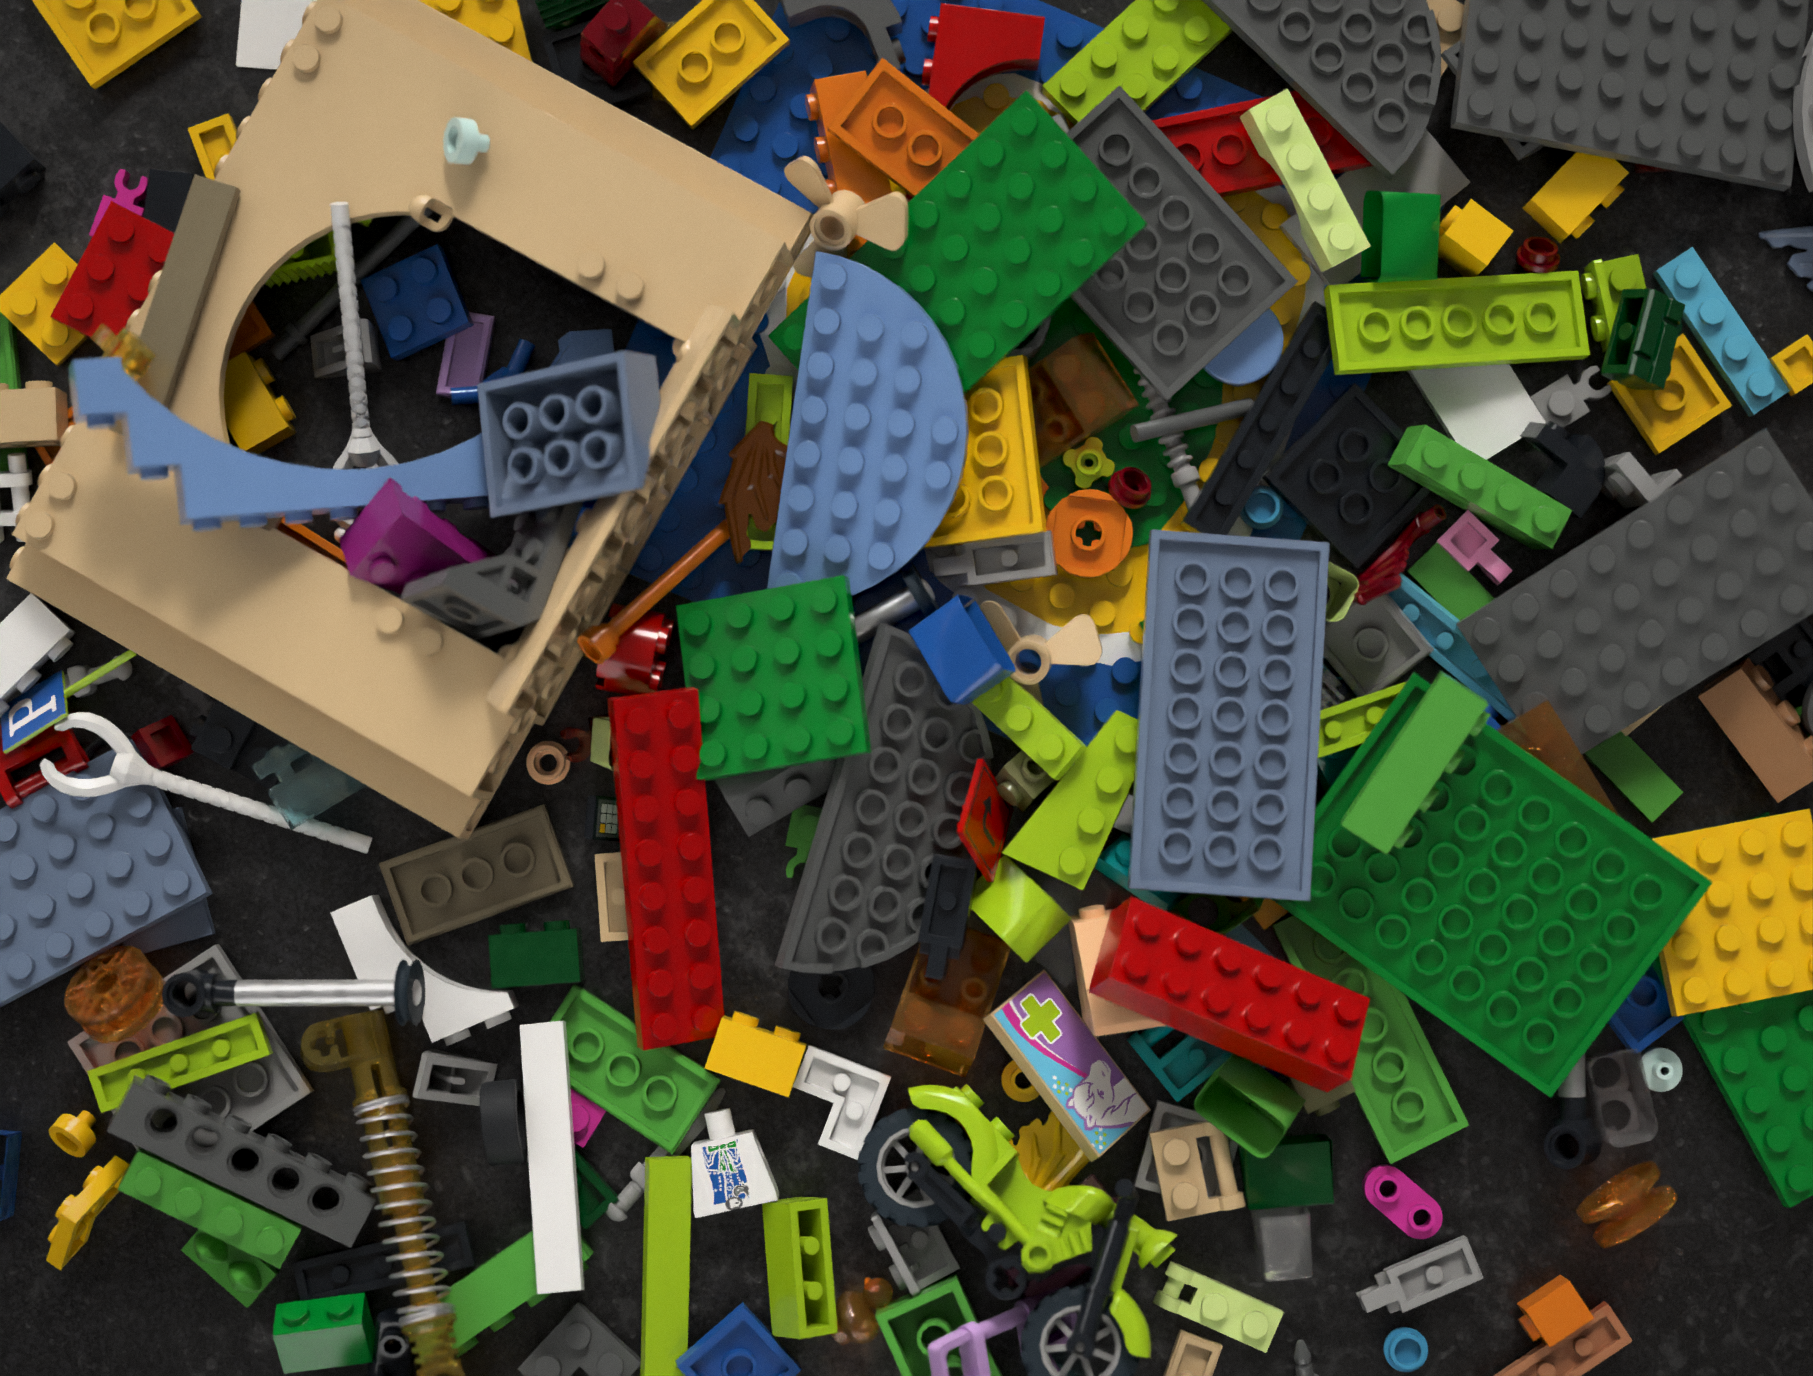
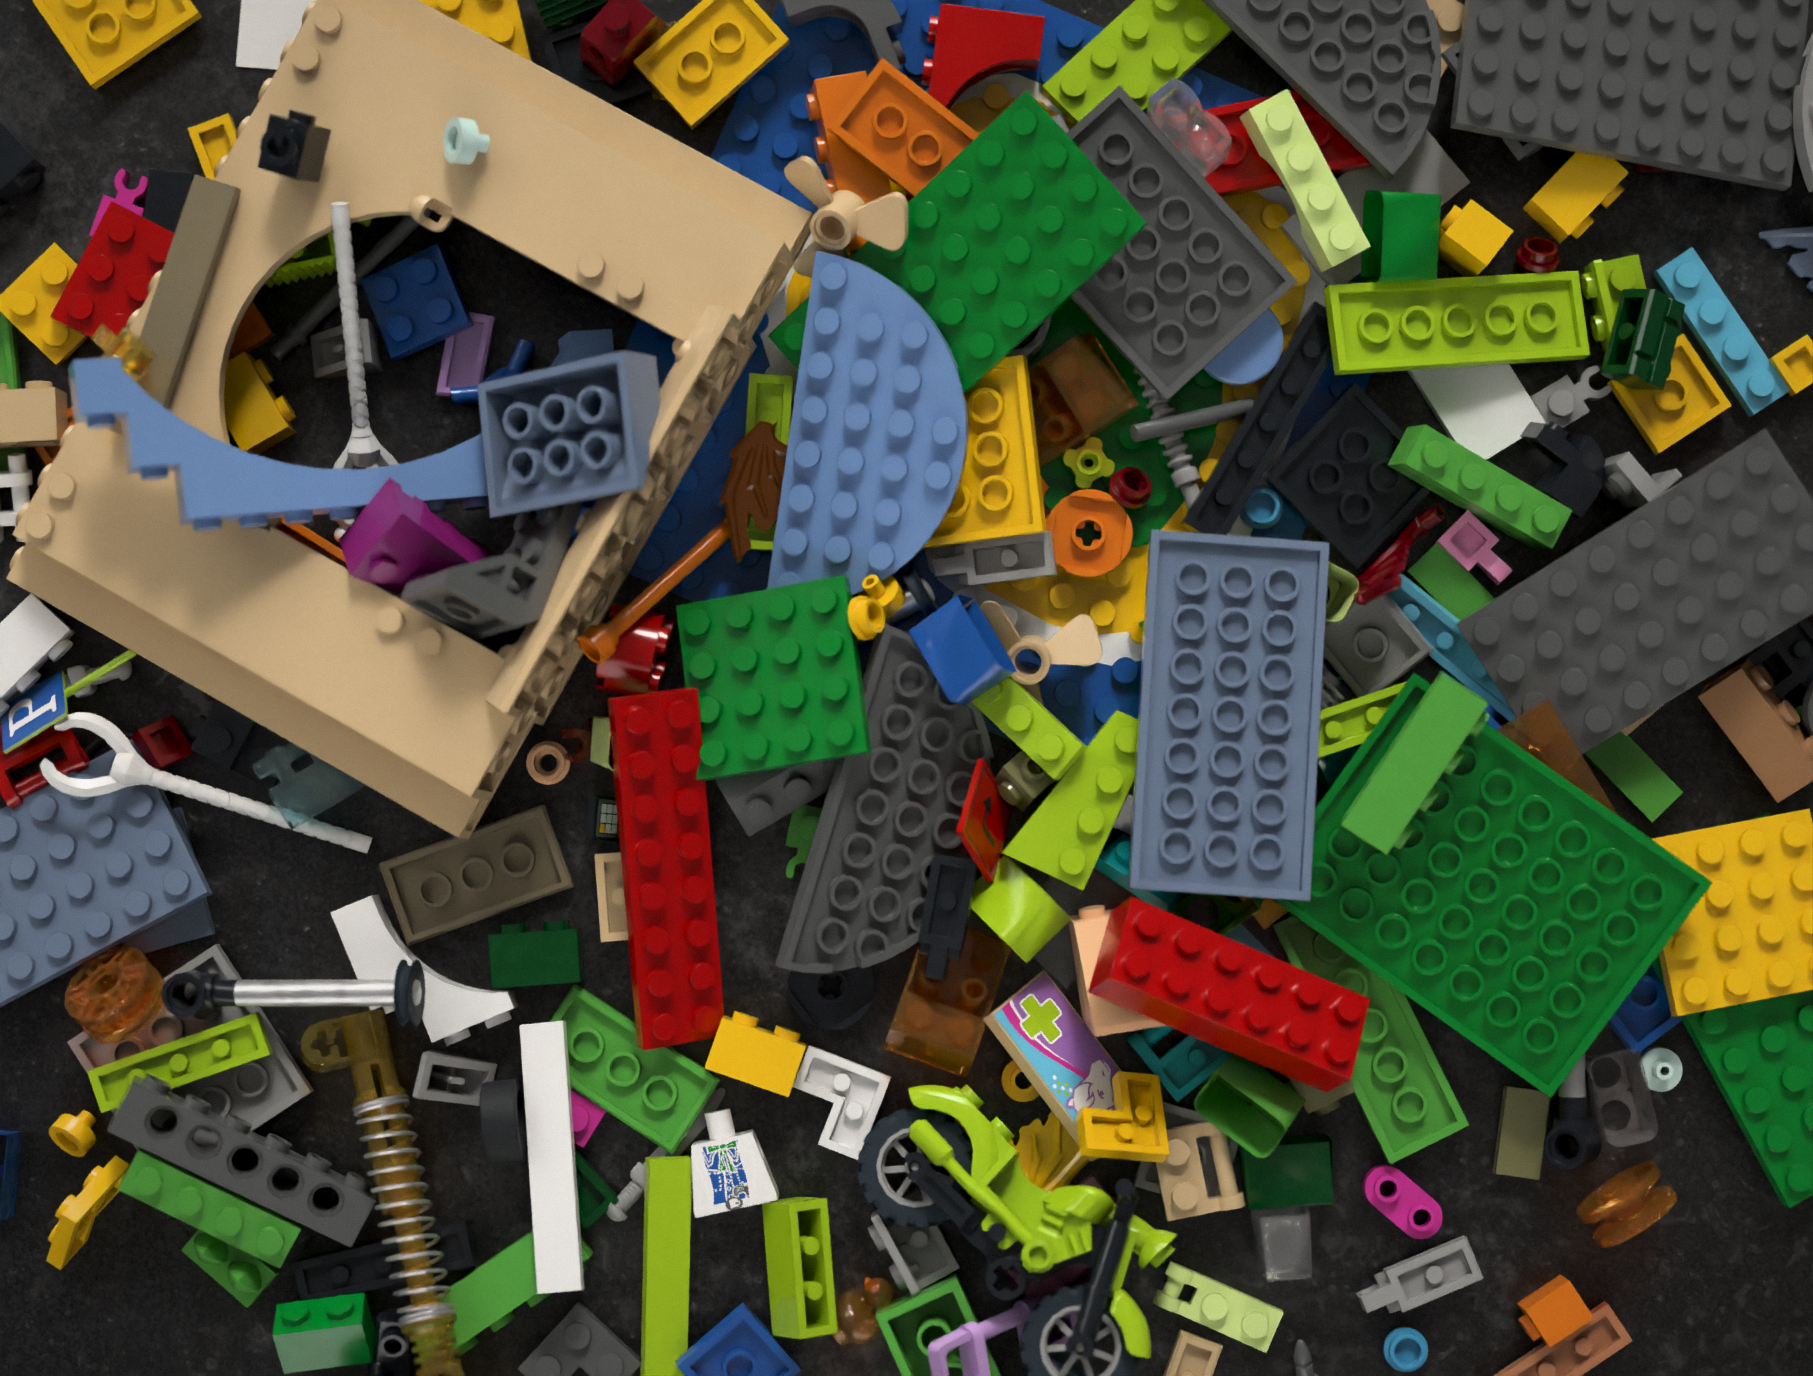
(294, 146): none -> black brick
(866, 617): none -> yellow plate
(886, 592): none -> yellow tile
(1133, 1129): none -> yellow plate
(1191, 130): none -> clear brick
(1521, 1132): none -> olive tile

